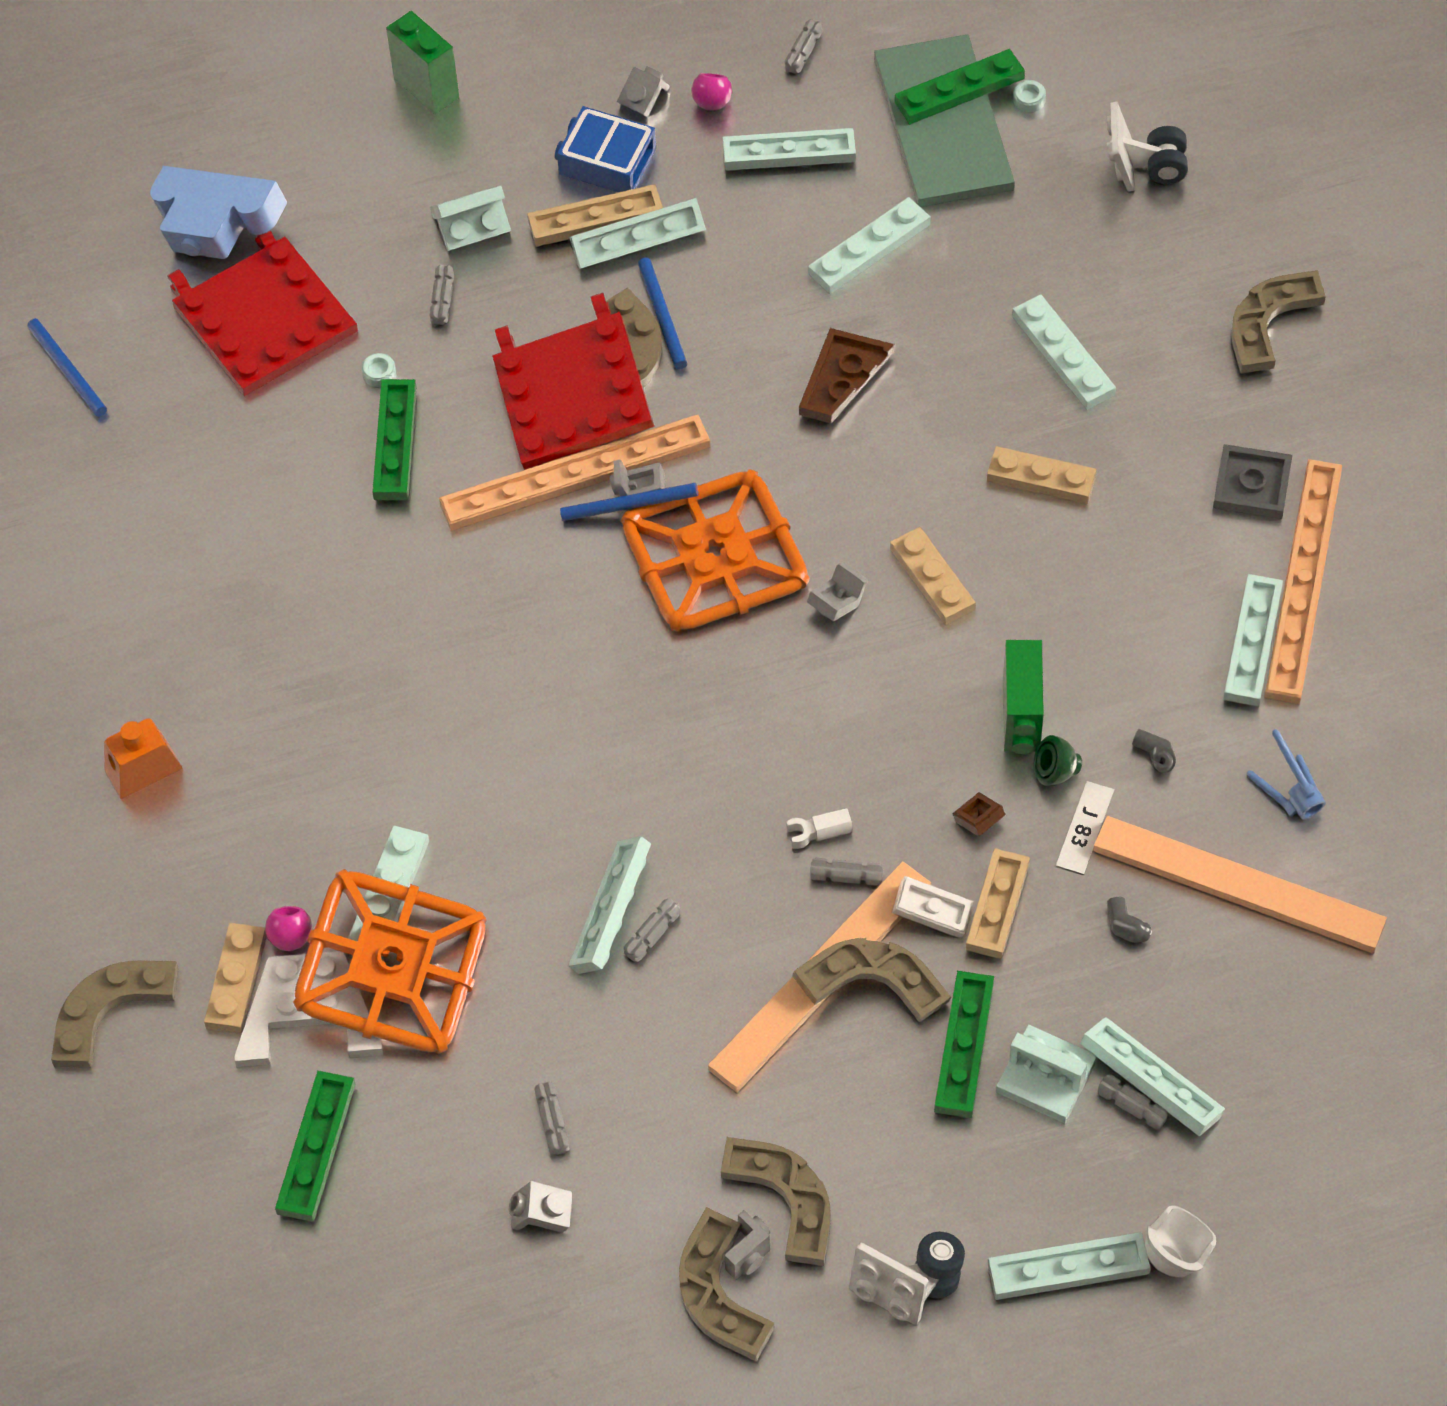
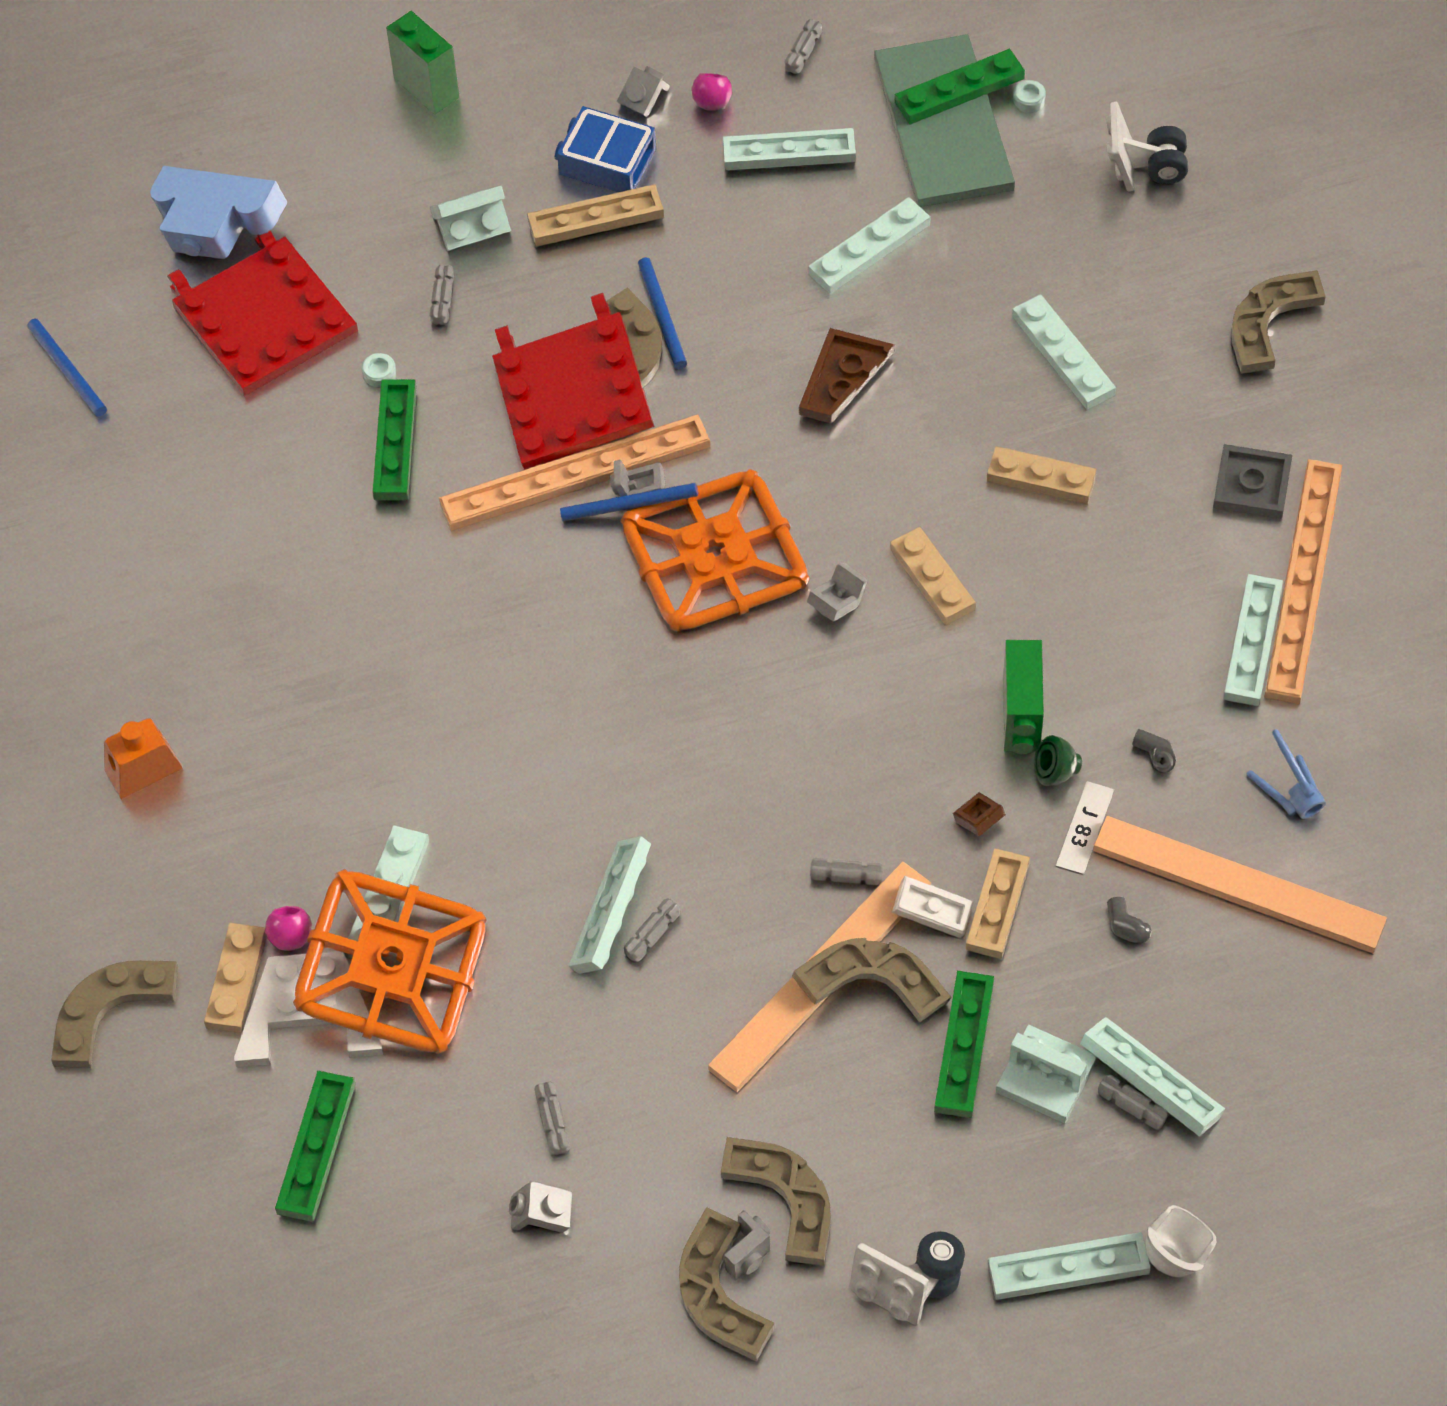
(637, 233): light aqua plate -> none
(820, 827): white bar -> none

